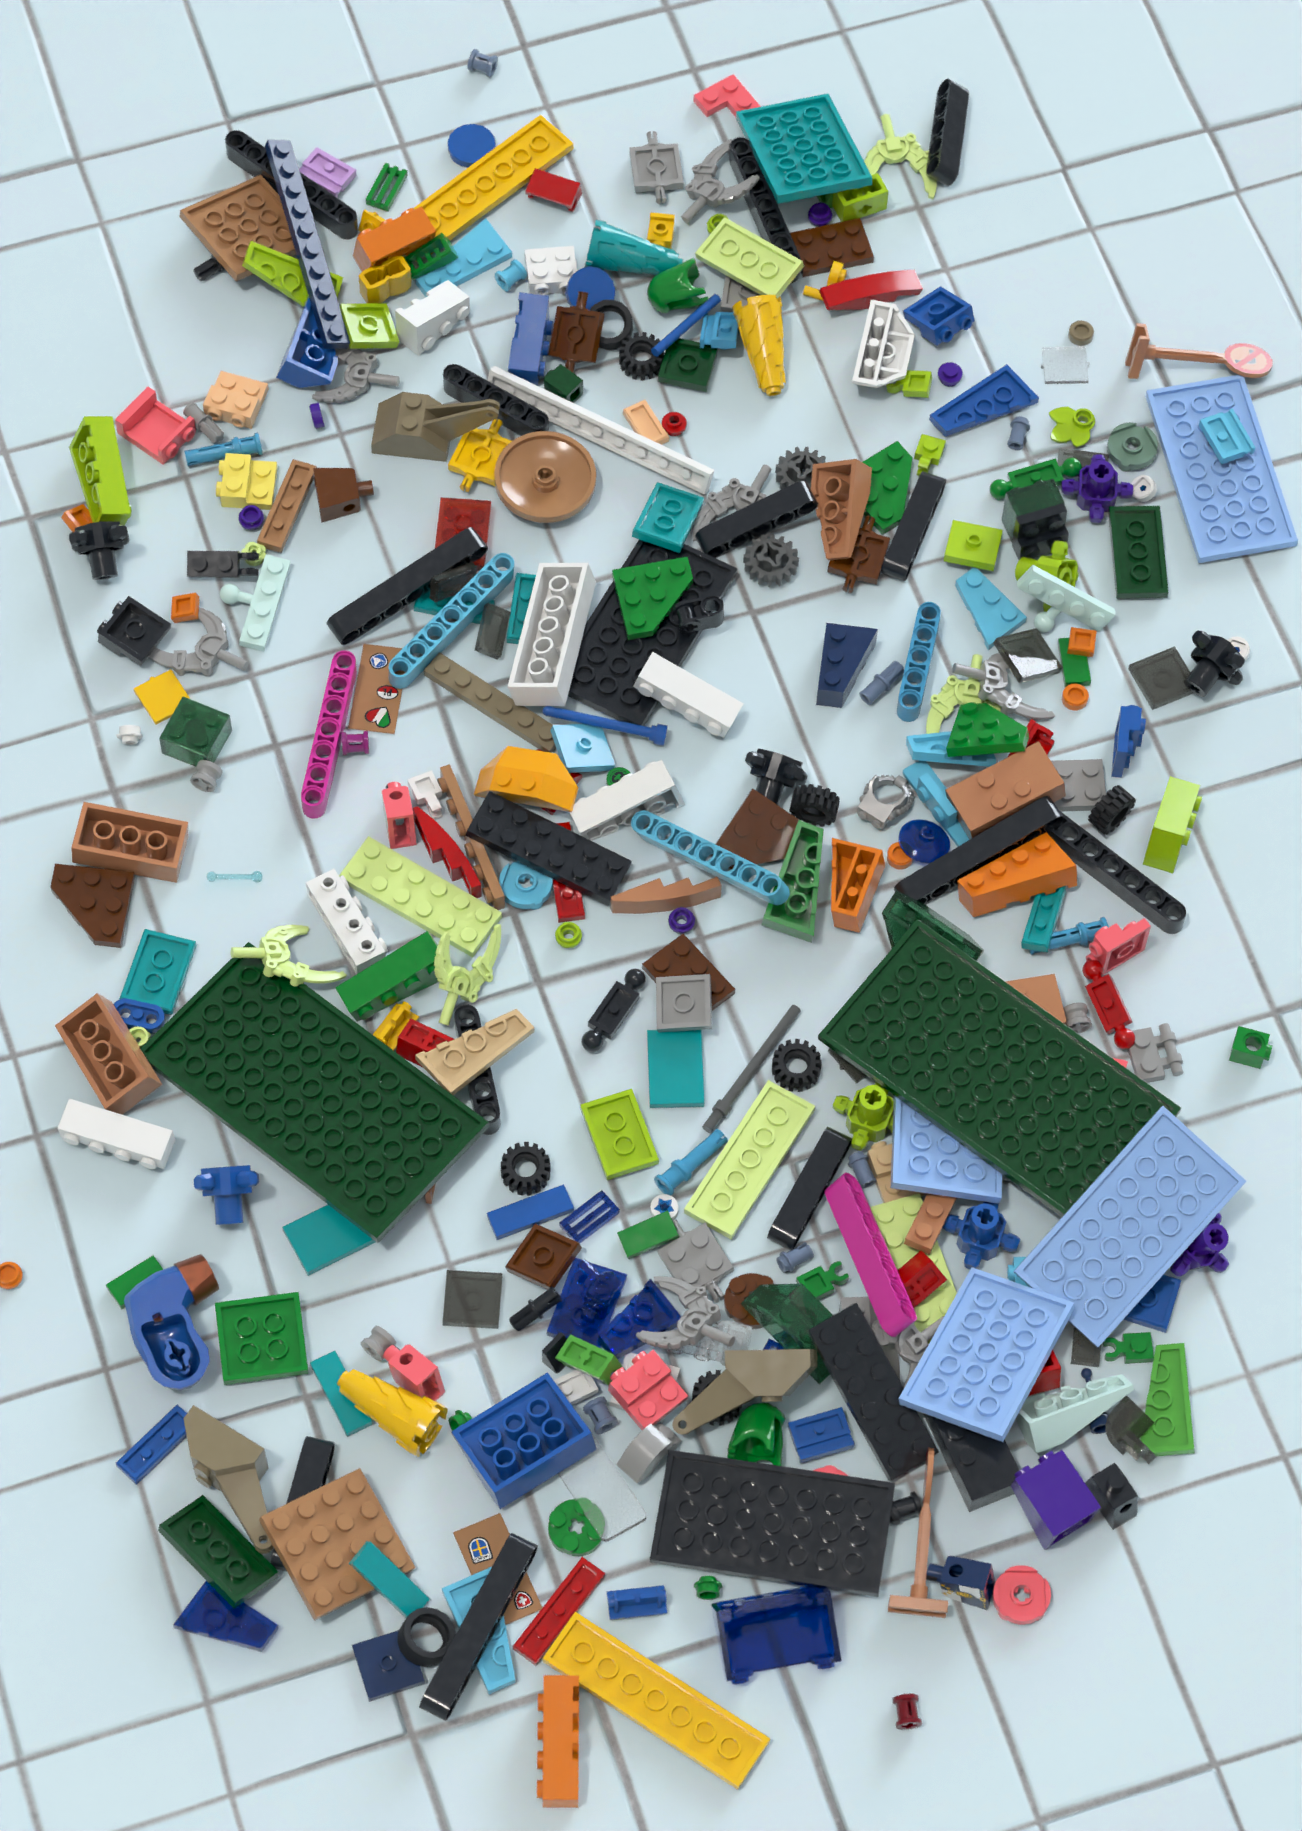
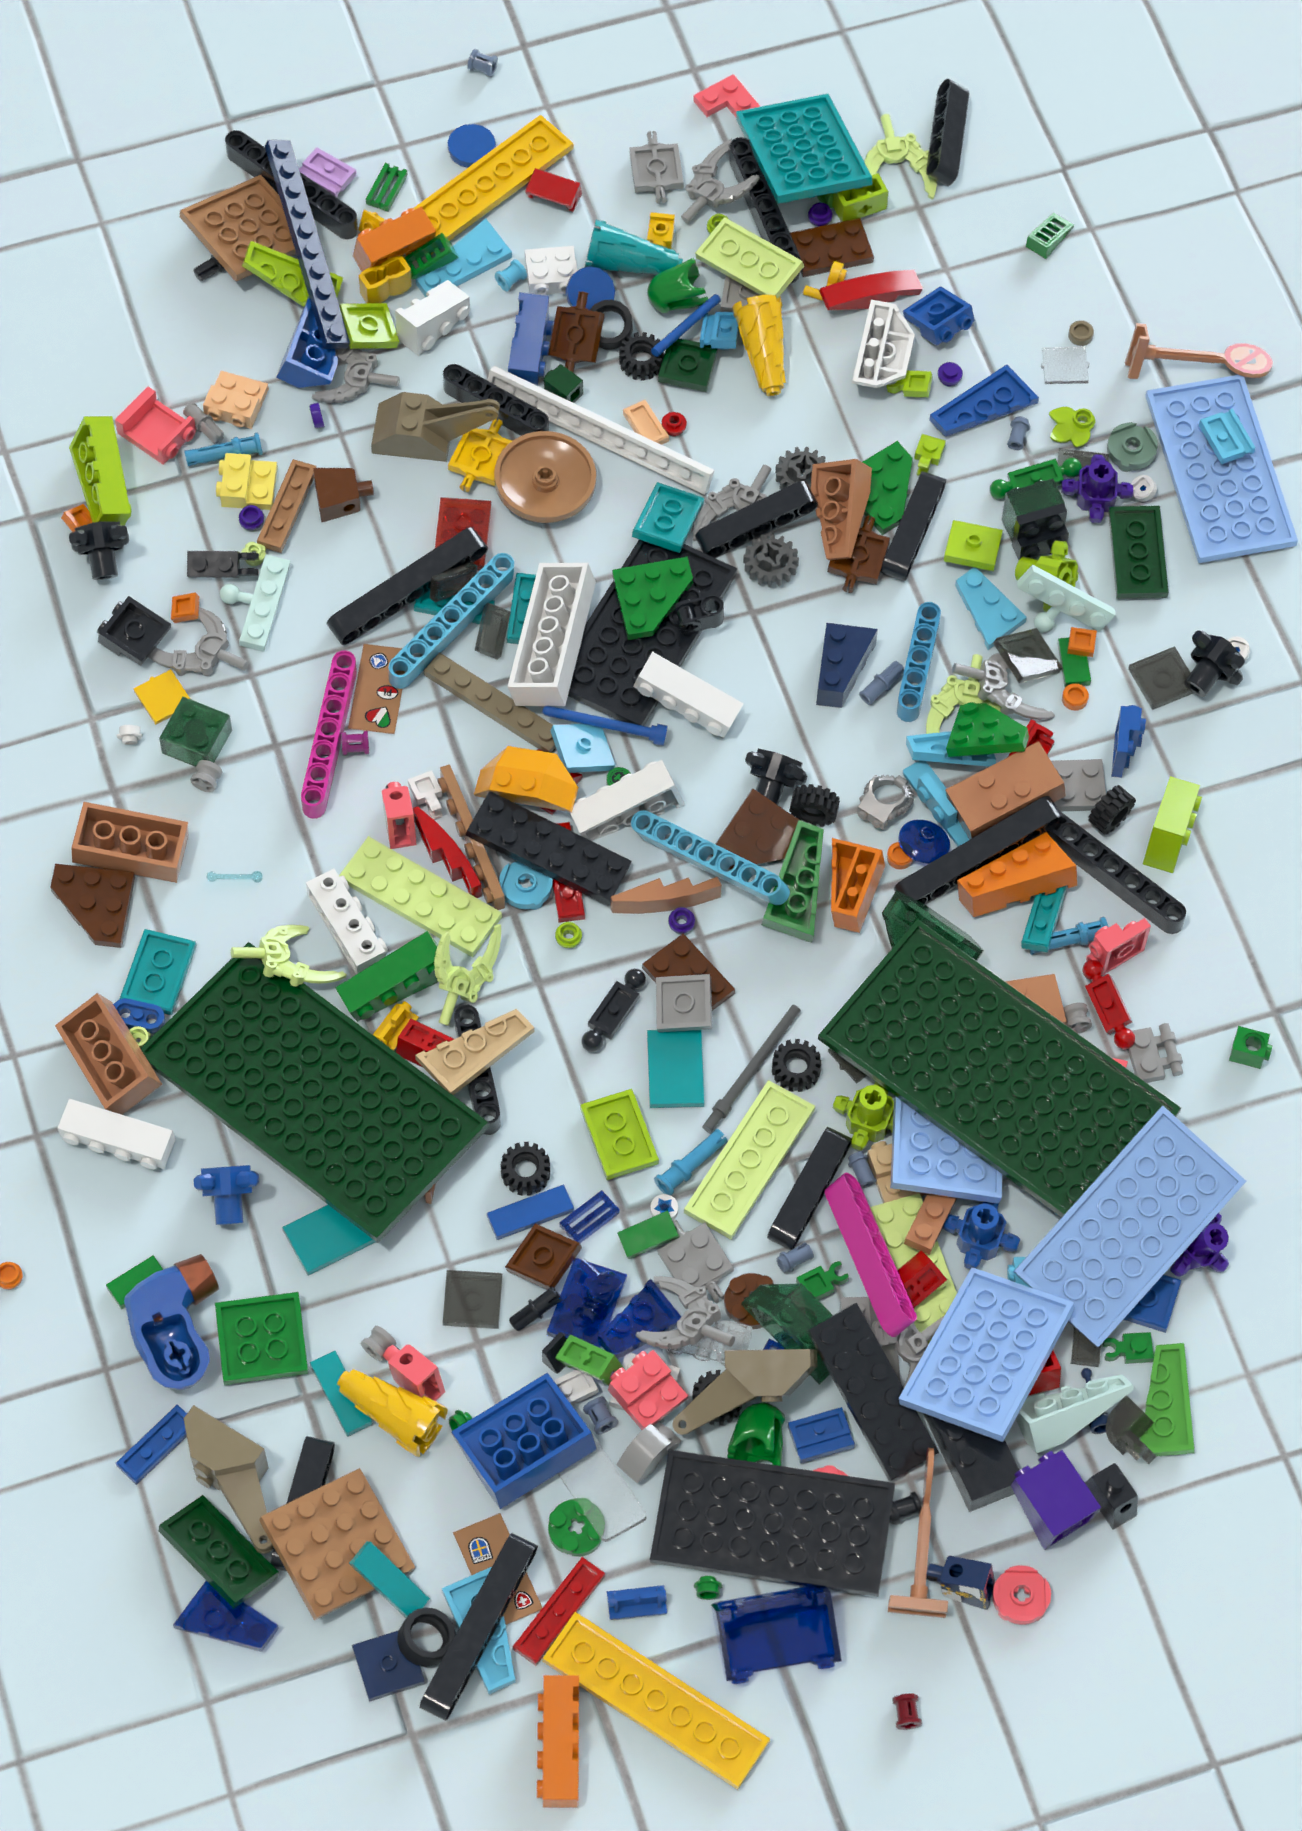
(1041, 247): none -> green slope

